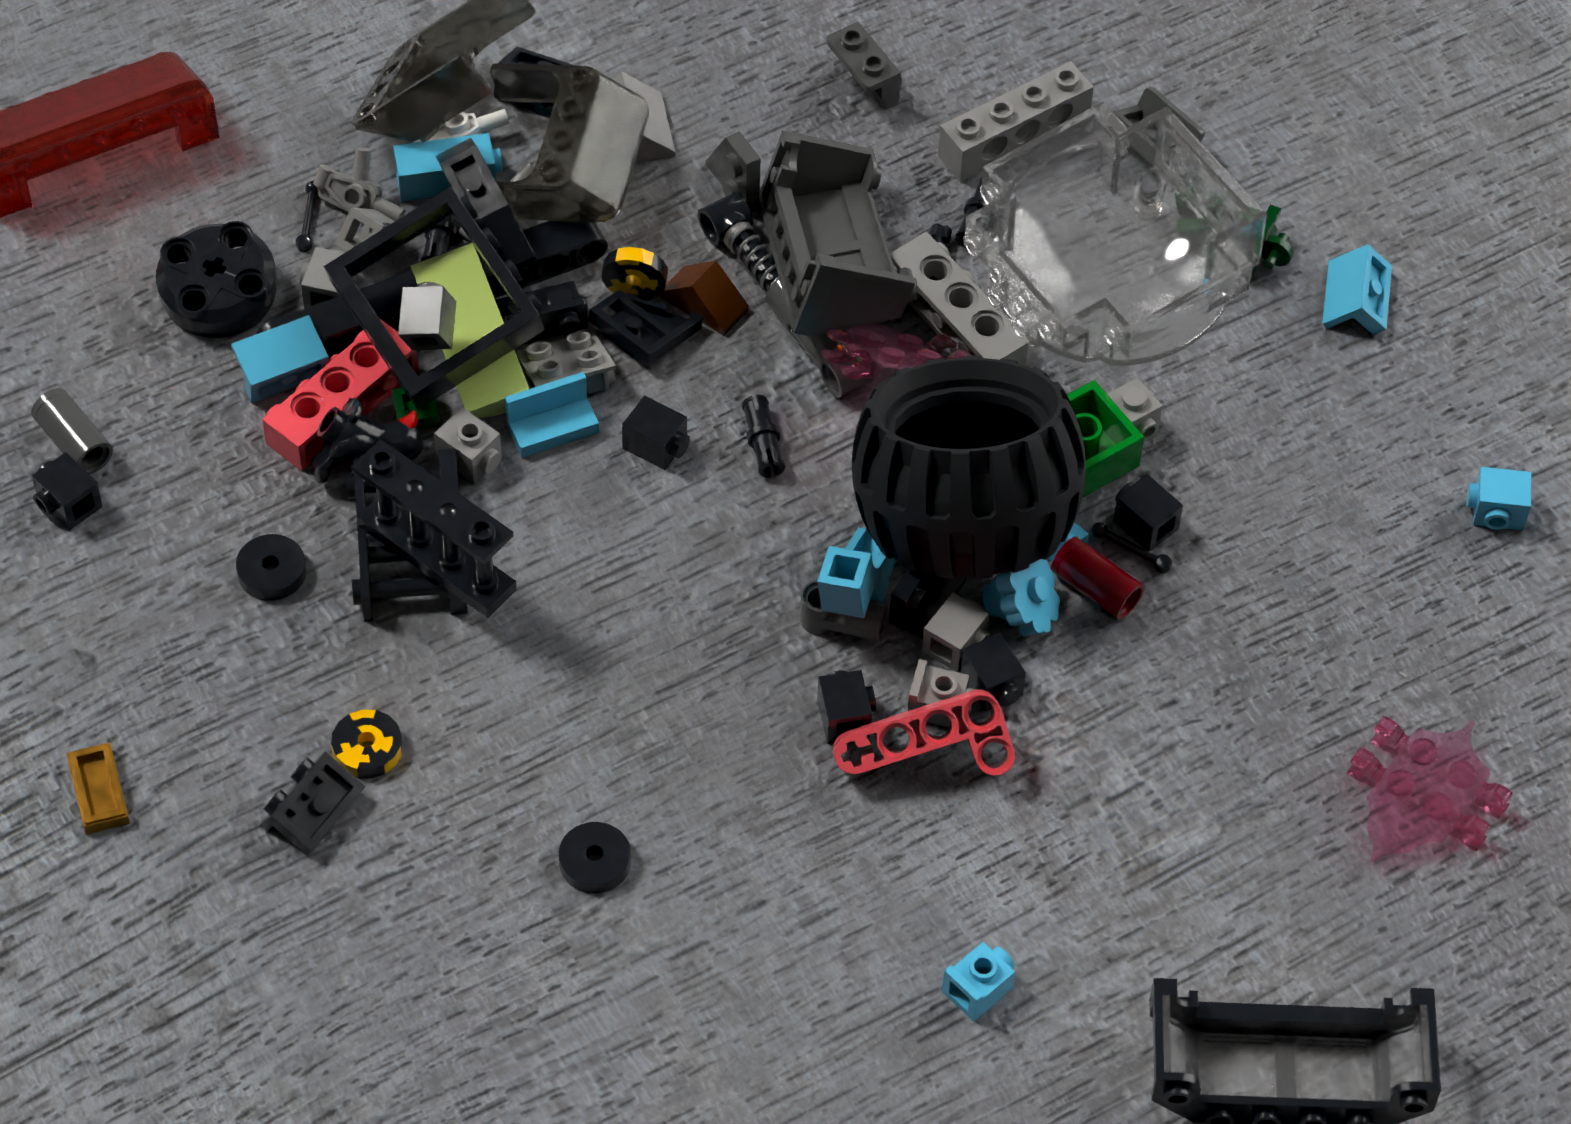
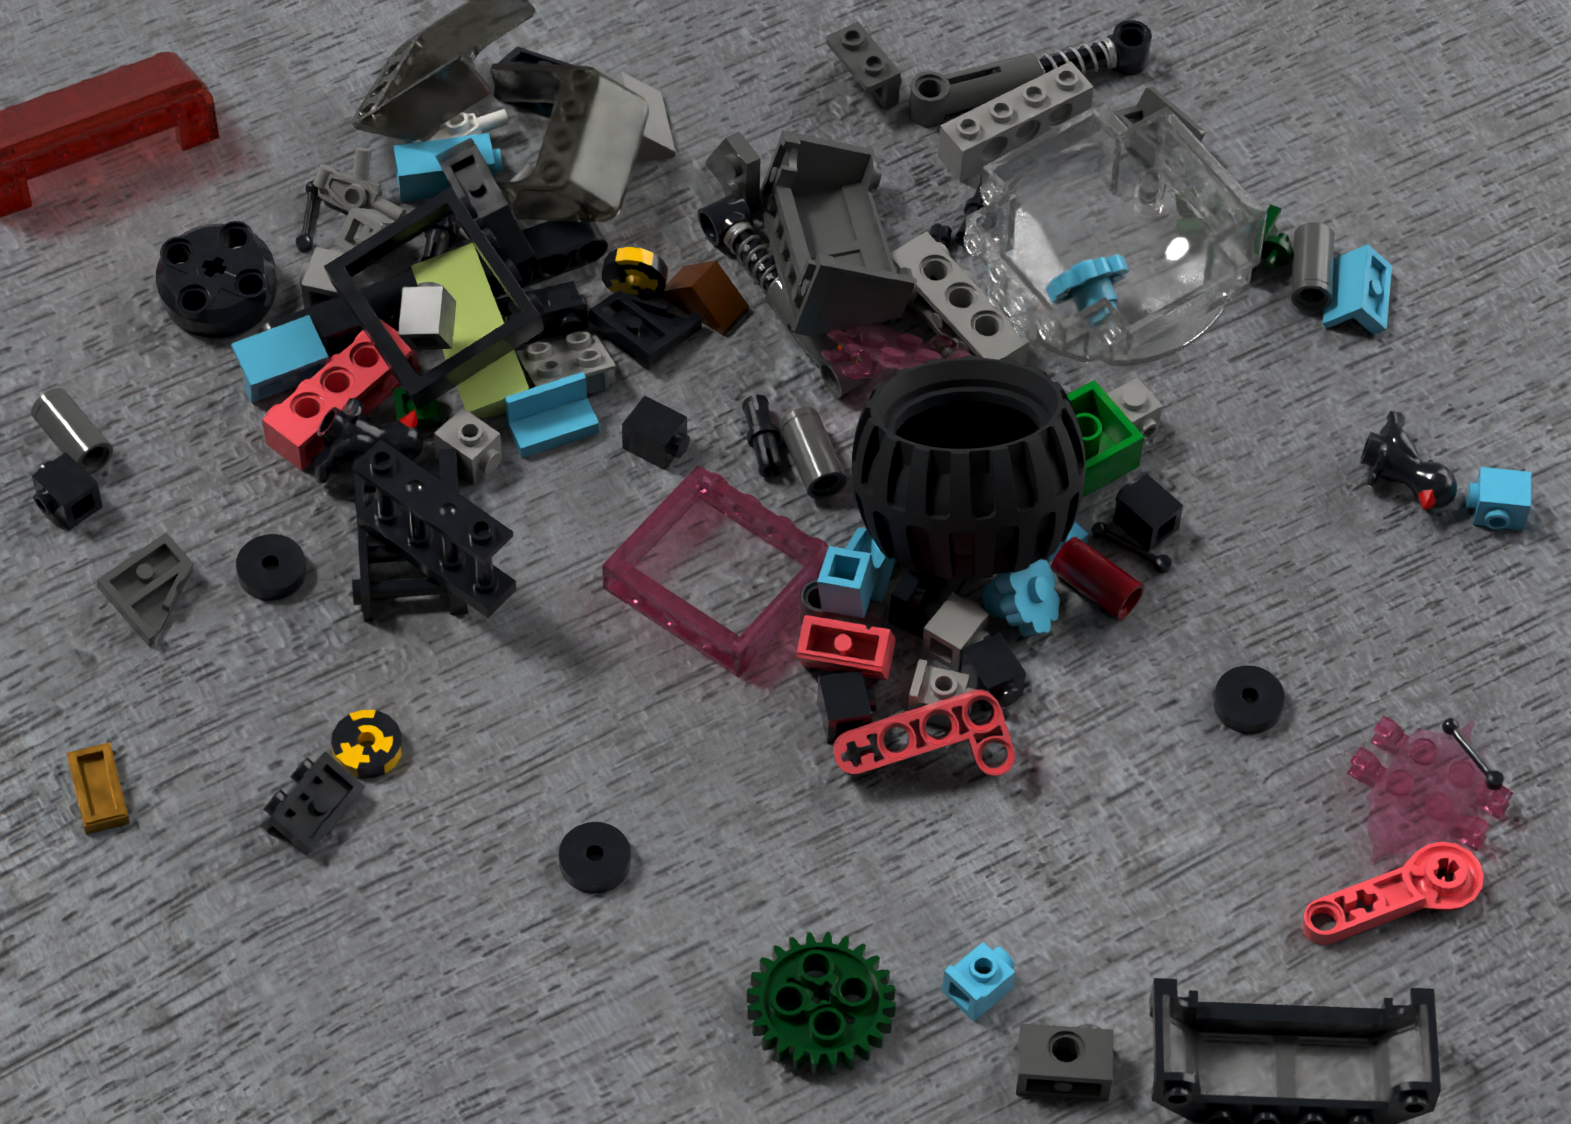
(148, 585): none -> dark grey wing
(686, 621): none -> clear pink window
(812, 453): none -> dark grey pin
(821, 1003): none -> dark green gear
(846, 647): none -> coral brick
(938, 95): none -> piece
(1046, 1076): none -> dark grey brick
(1089, 282): none -> medium azure plant
(1243, 715): none -> black piece
(1312, 266): none -> dark grey pin
(1397, 460): none -> black animal
(1400, 892): none -> coral beam
(1494, 779): none -> black hinge

